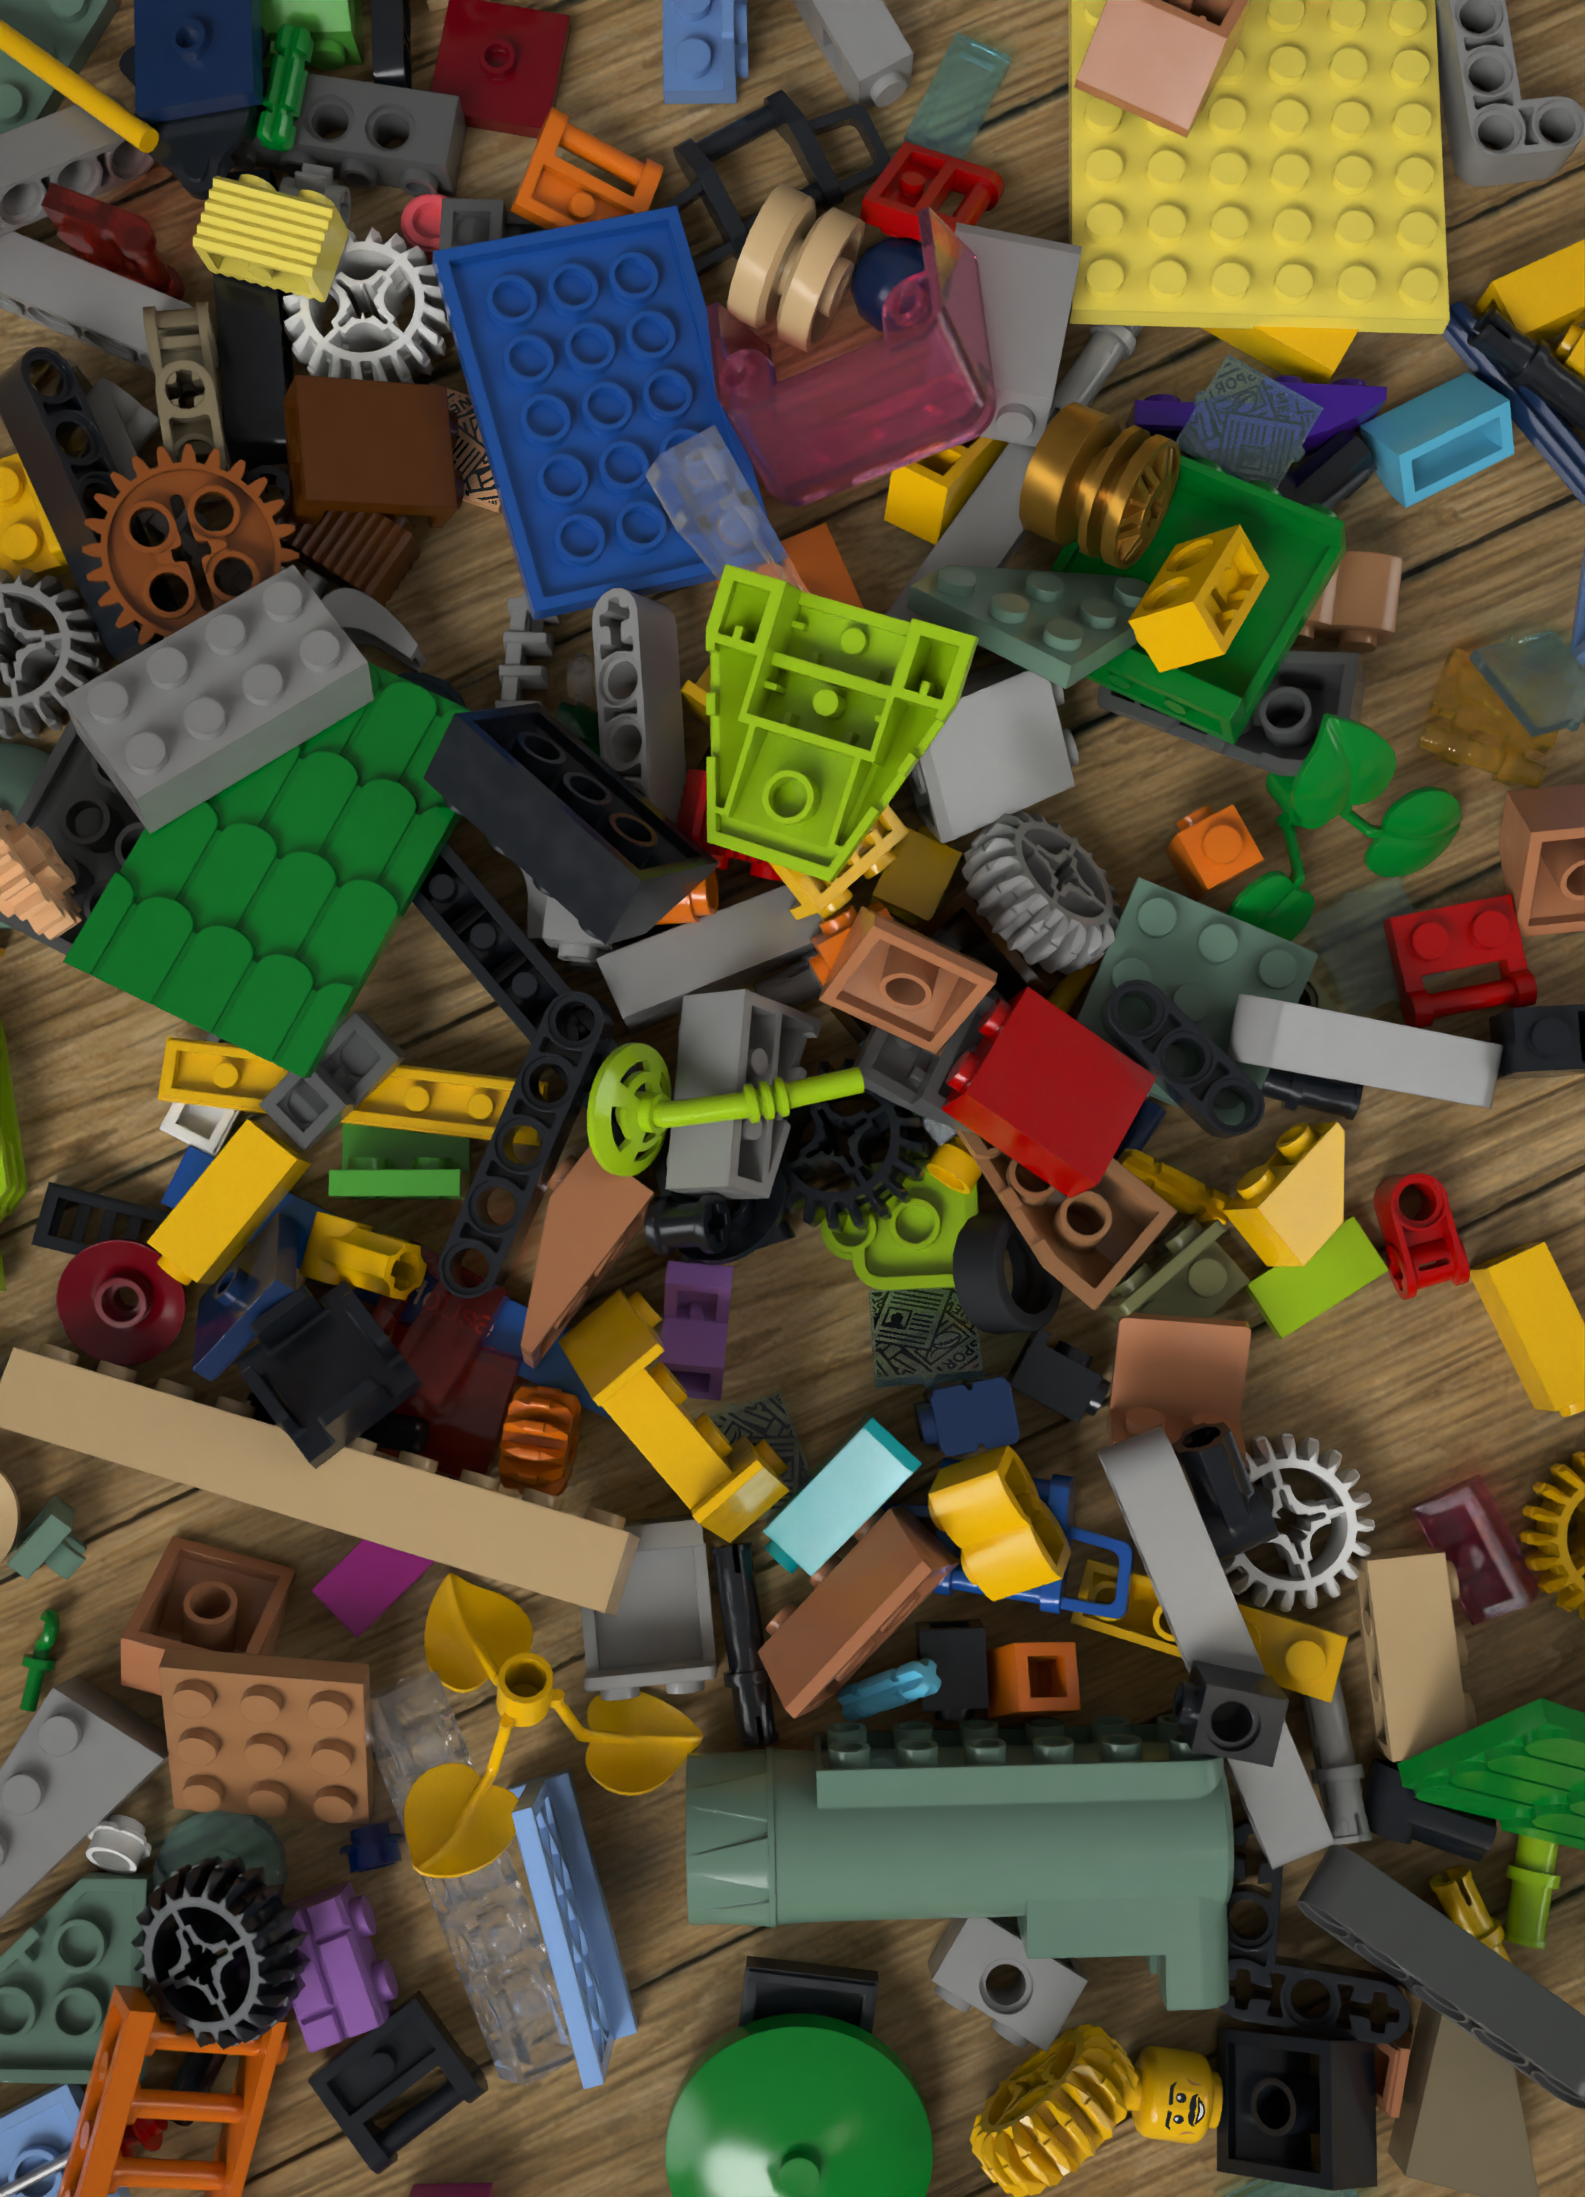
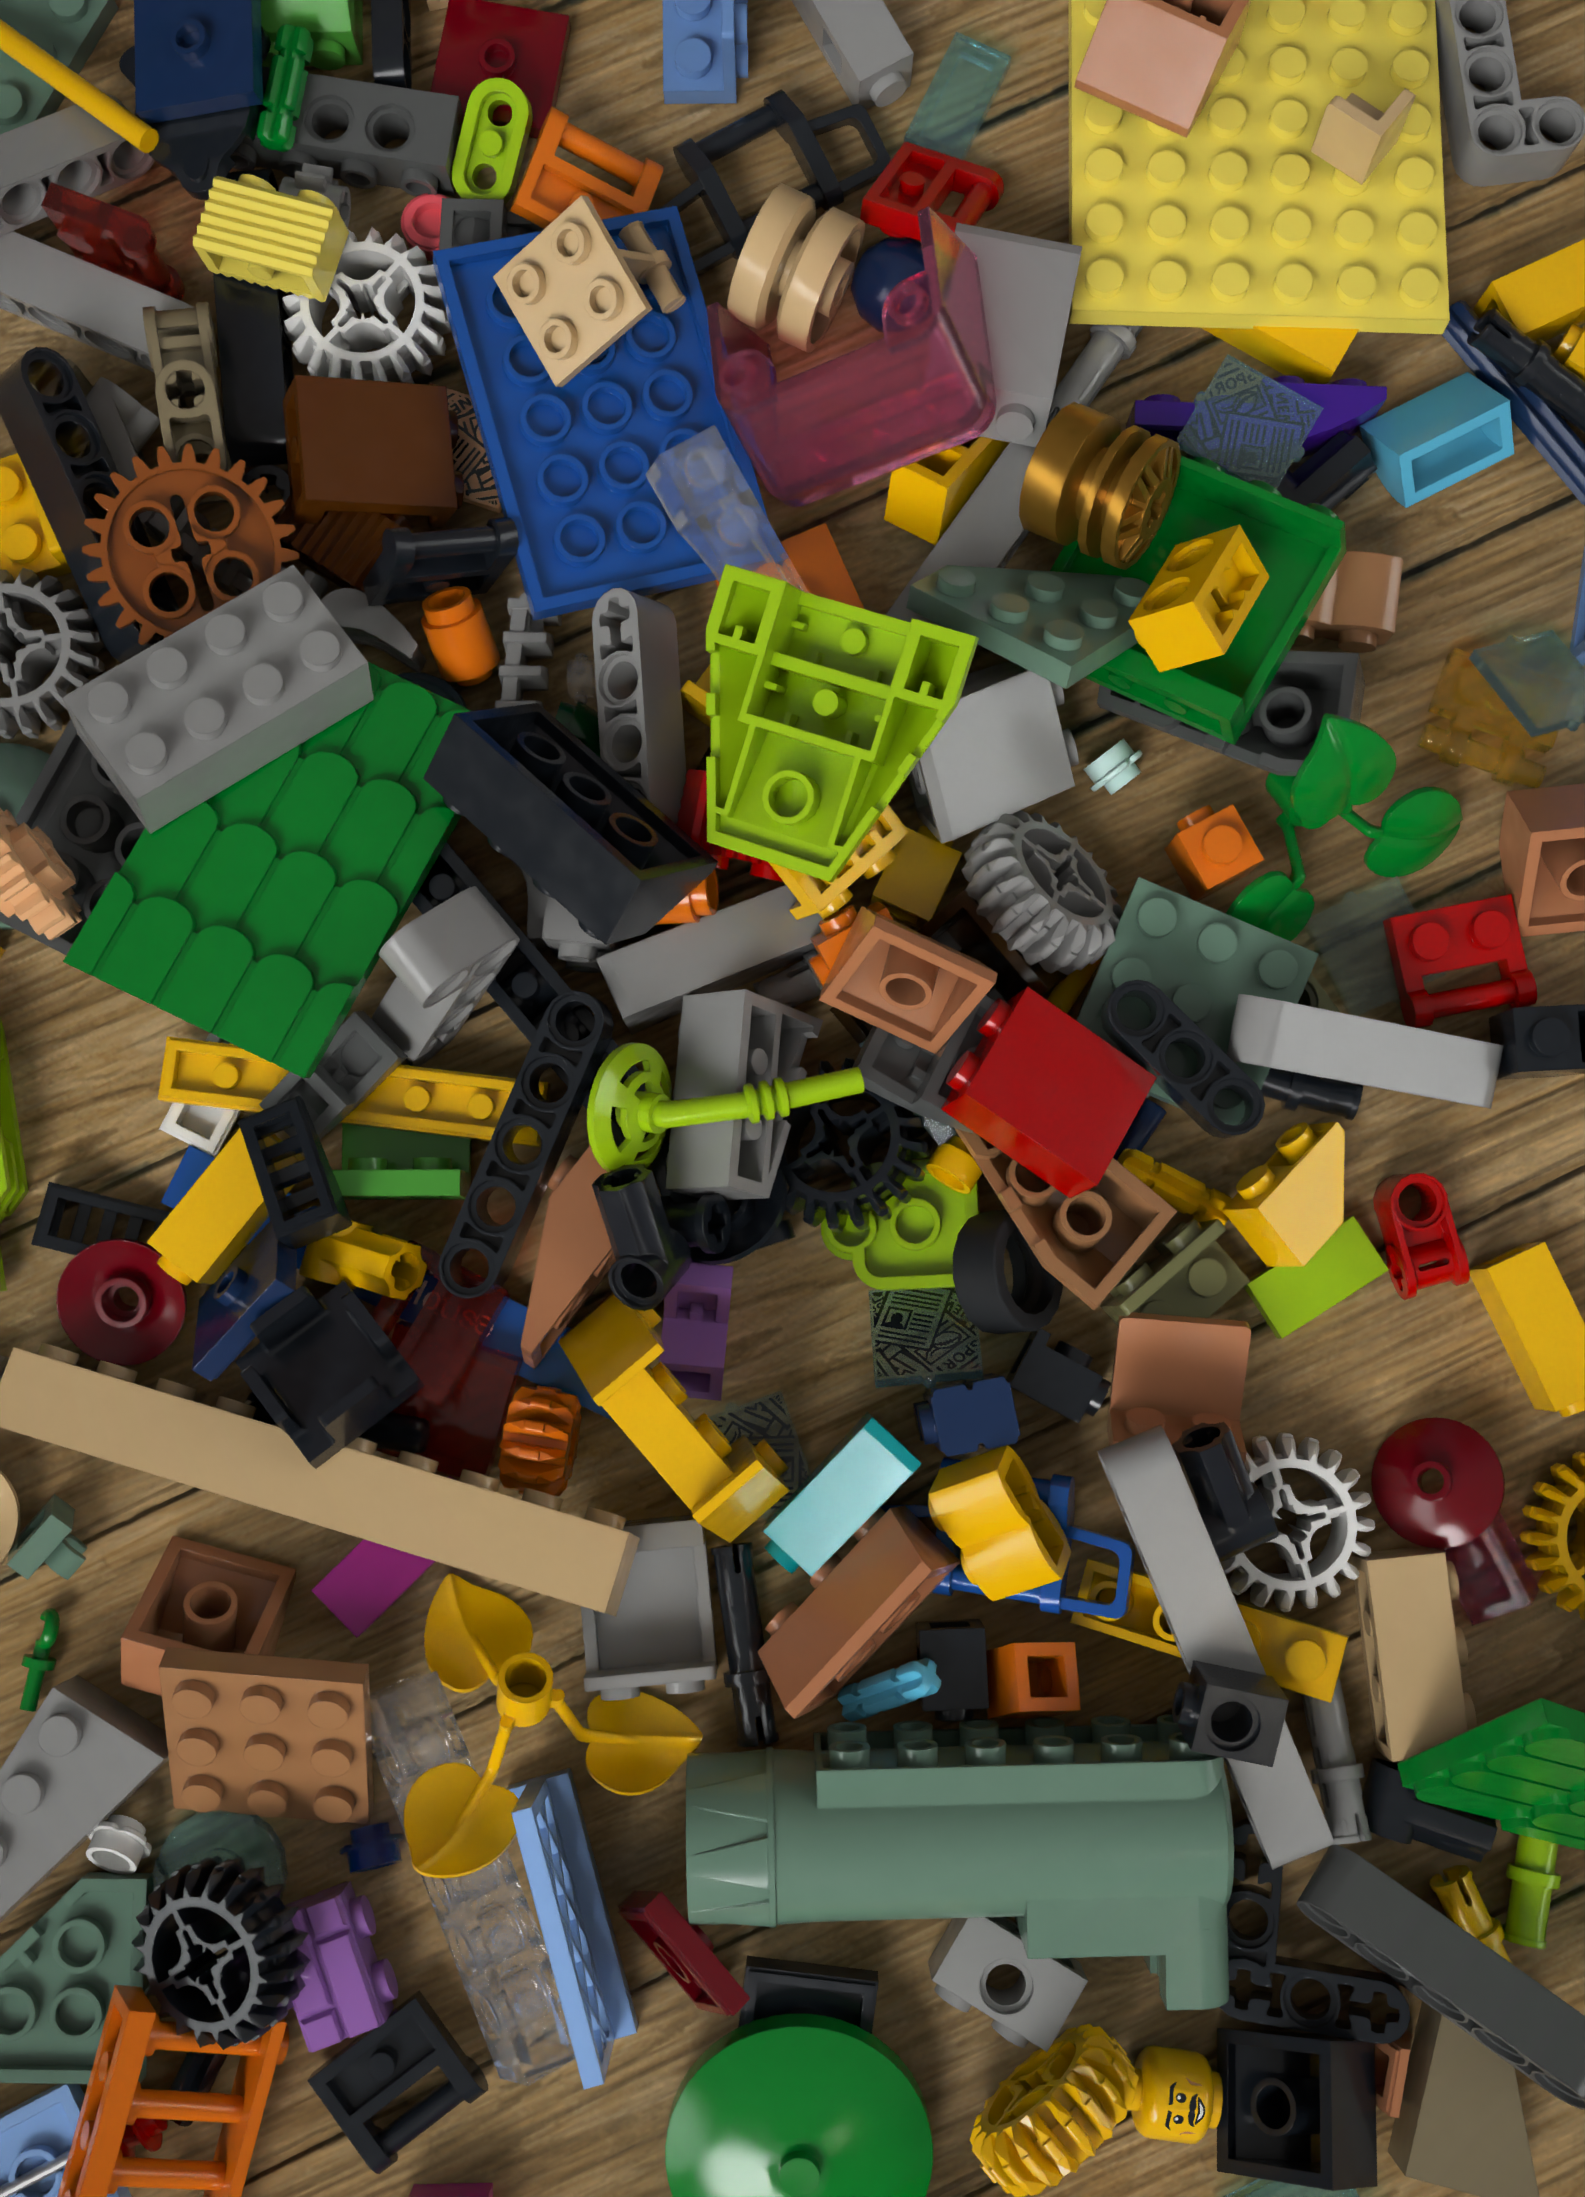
(315, 1223): none -> black slope
(430, 561): none -> black plate
(441, 972): none -> light grey beam
(459, 636): none -> orange brick
(489, 145): none -> lime plate
(582, 291): none -> tan plate
(645, 1247): none -> black piece
(683, 1952): none -> dark red plate
(1114, 767): none -> light aqua plate
(1358, 135): none -> tan panel
(1470, 1491): none -> dark red dish

